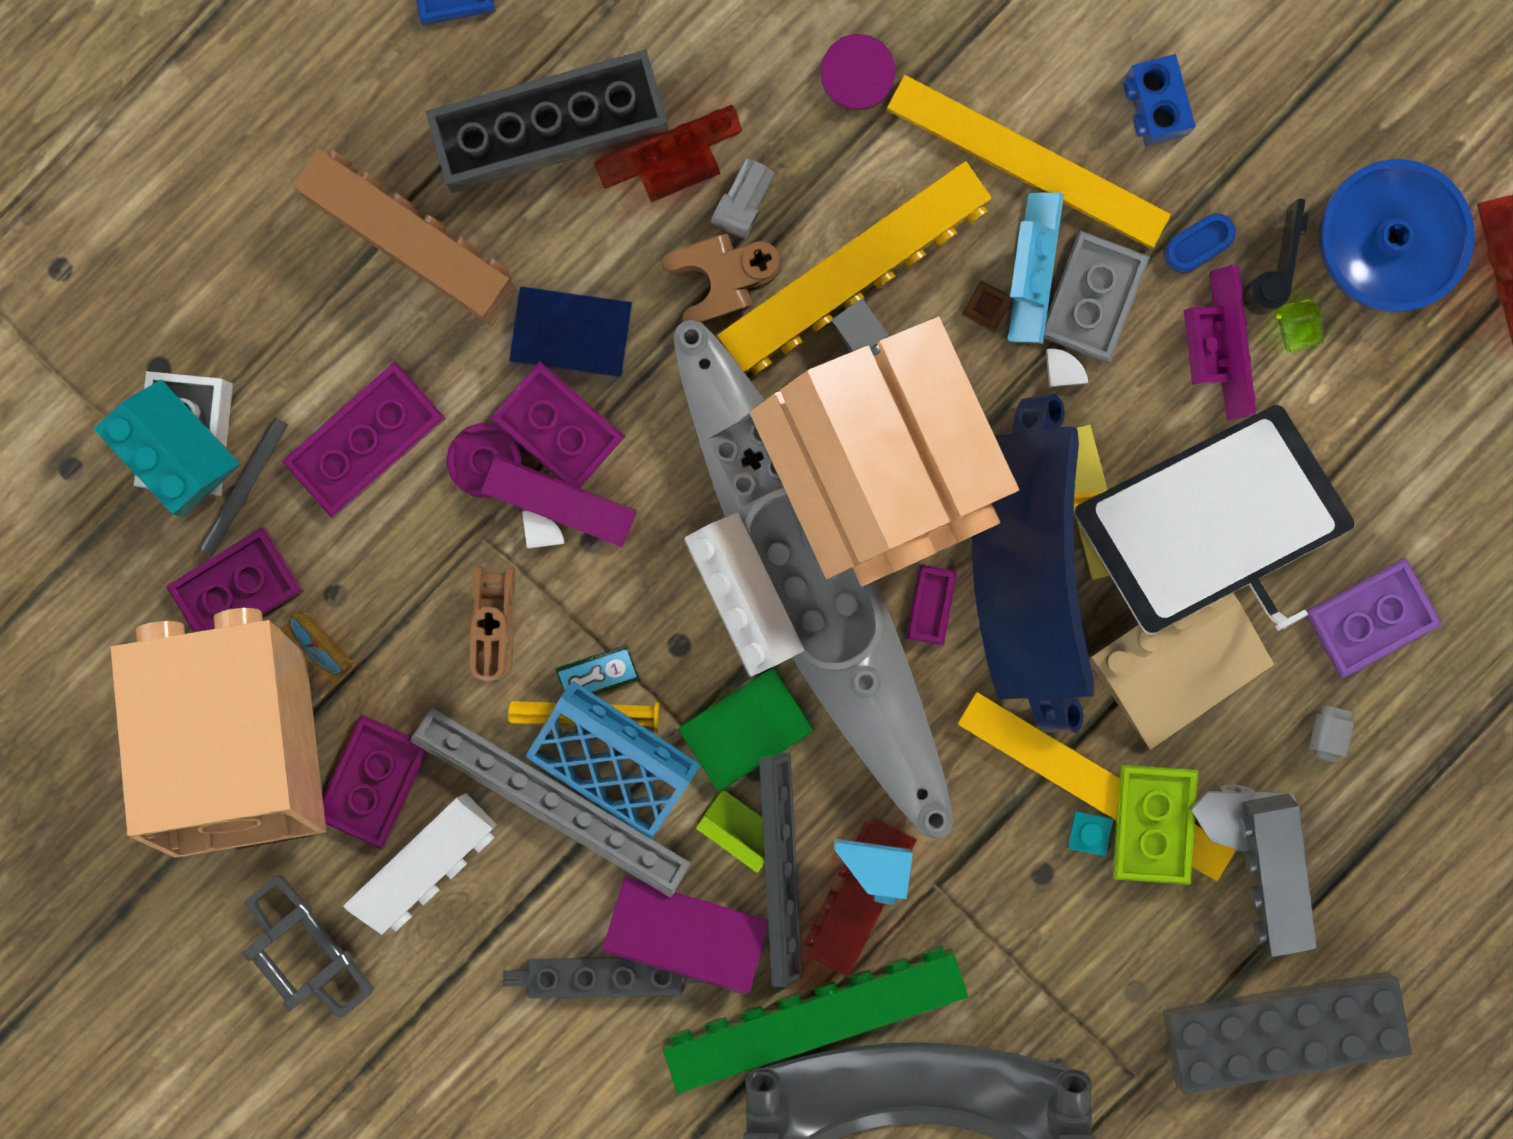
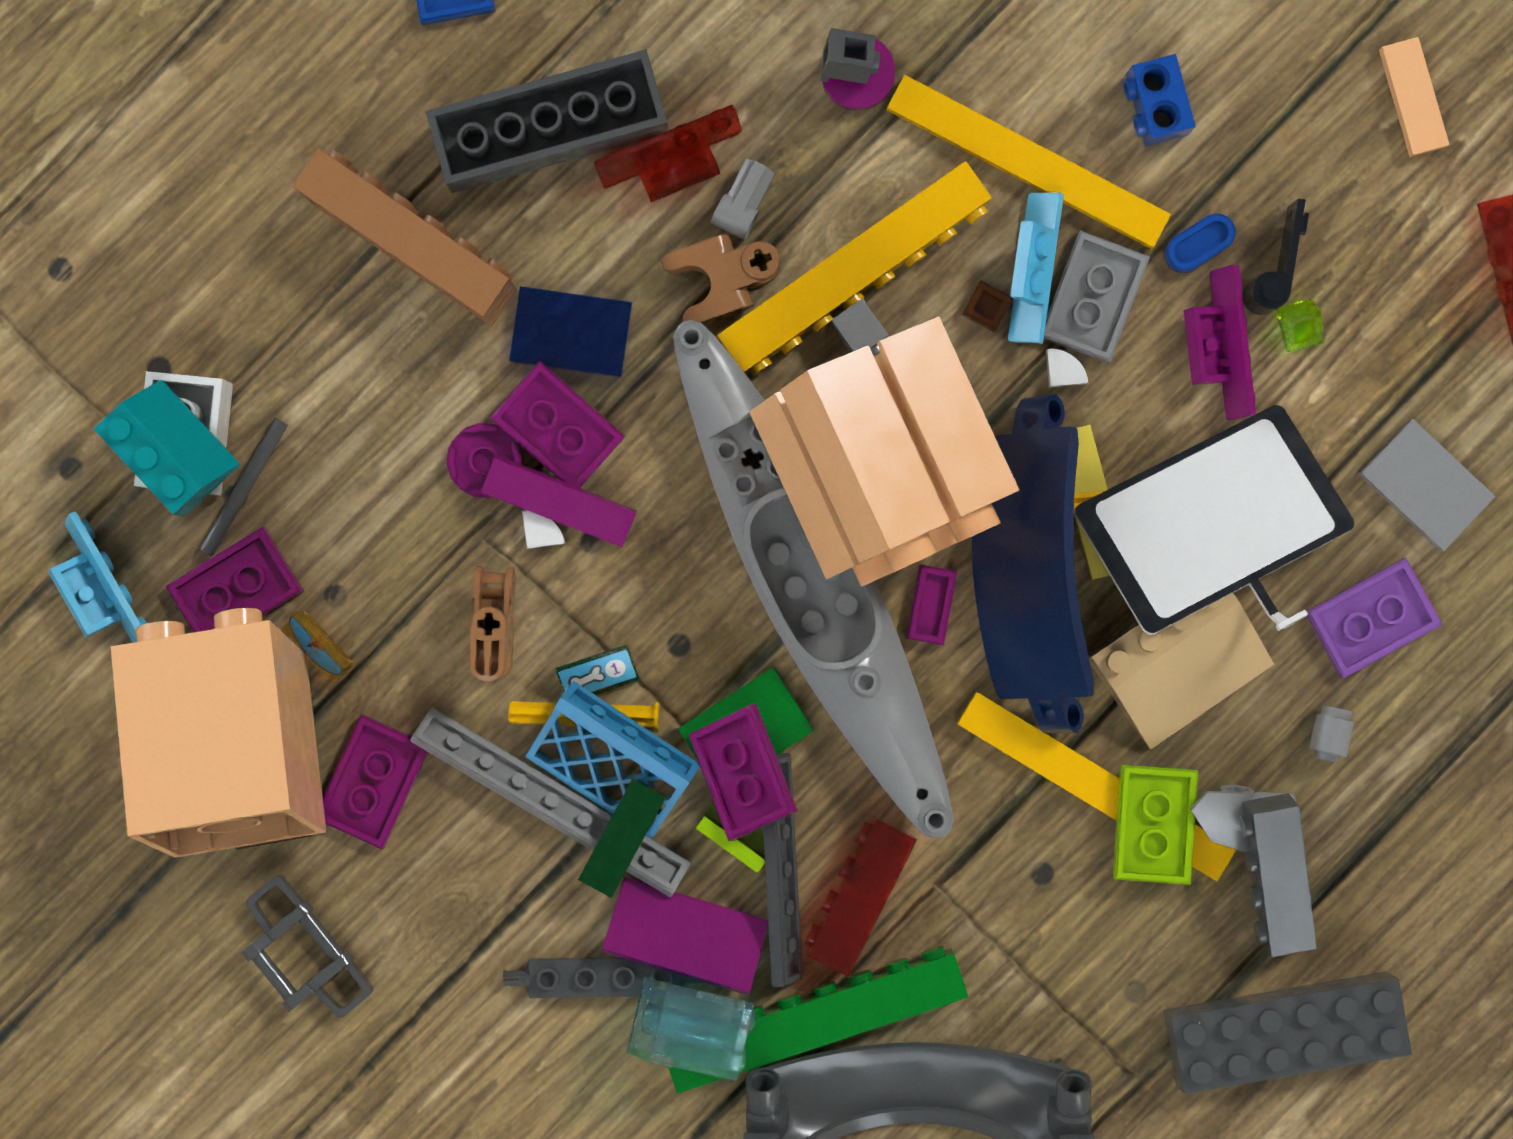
(90, 586): none -> medium azure bracket
(363, 440): magenta tile -> none
(421, 864): white slope -> none
(622, 837): none -> dark green tile
(691, 1029): none -> clear light blue slope
(742, 772): none -> magenta tile
(743, 594): white slope -> none
(849, 56): none -> dark grey brick
(878, 868): medium azure slope -> none
(1089, 833): teal plate -> none
(1414, 97): none -> light nougat tile
(1426, 485): none -> light grey tile
(1429, 229): blue dish -> none

